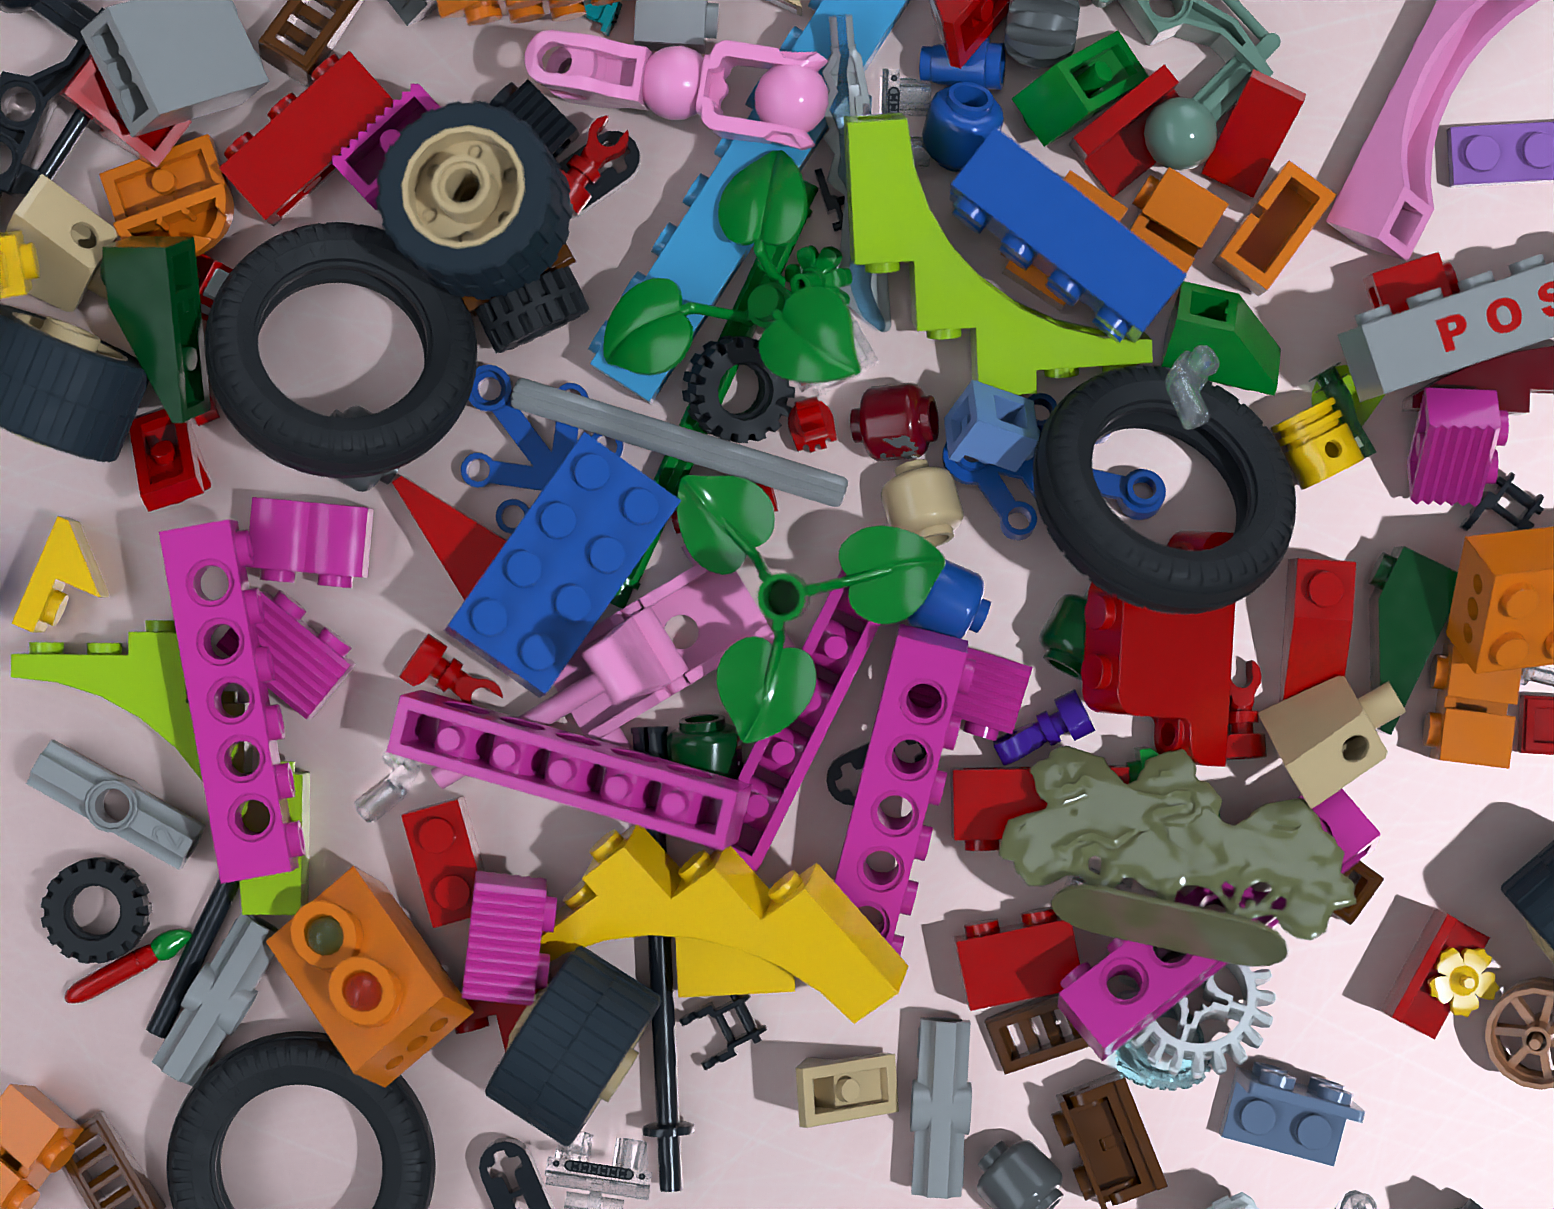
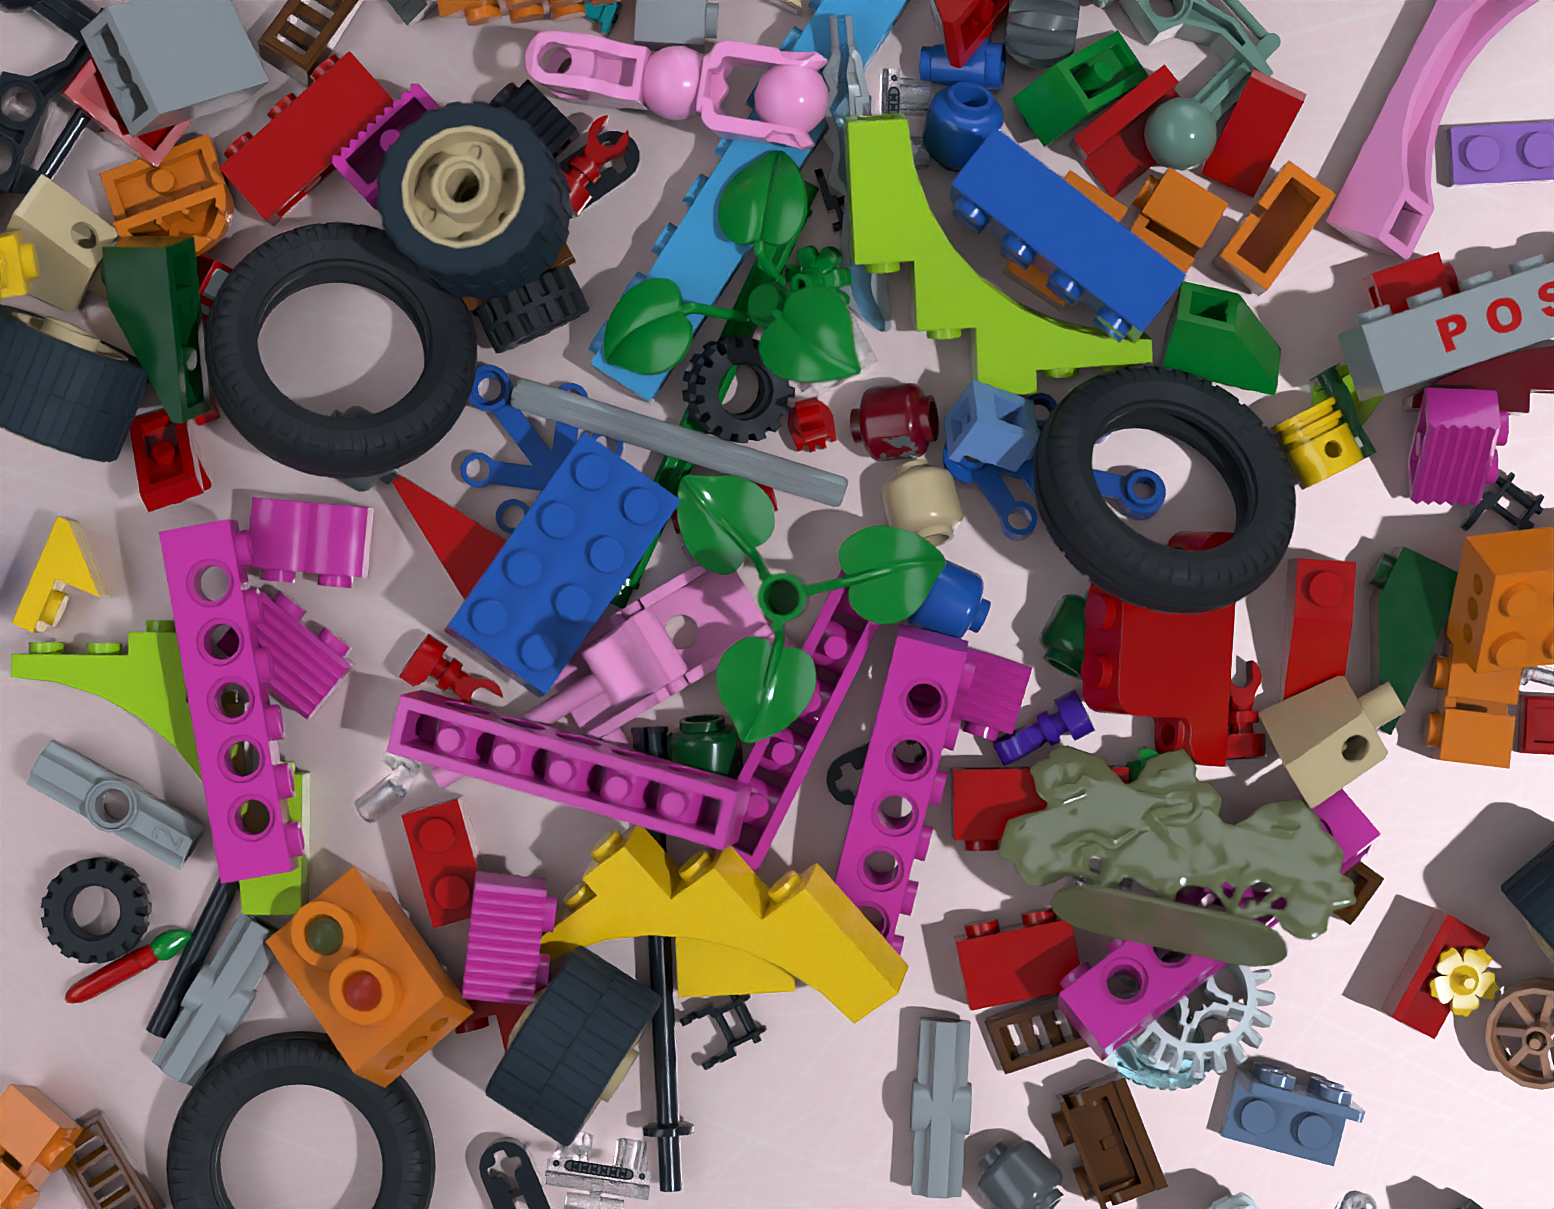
(846, 1088): tan slope -> none
(1185, 382): clear arm -> none

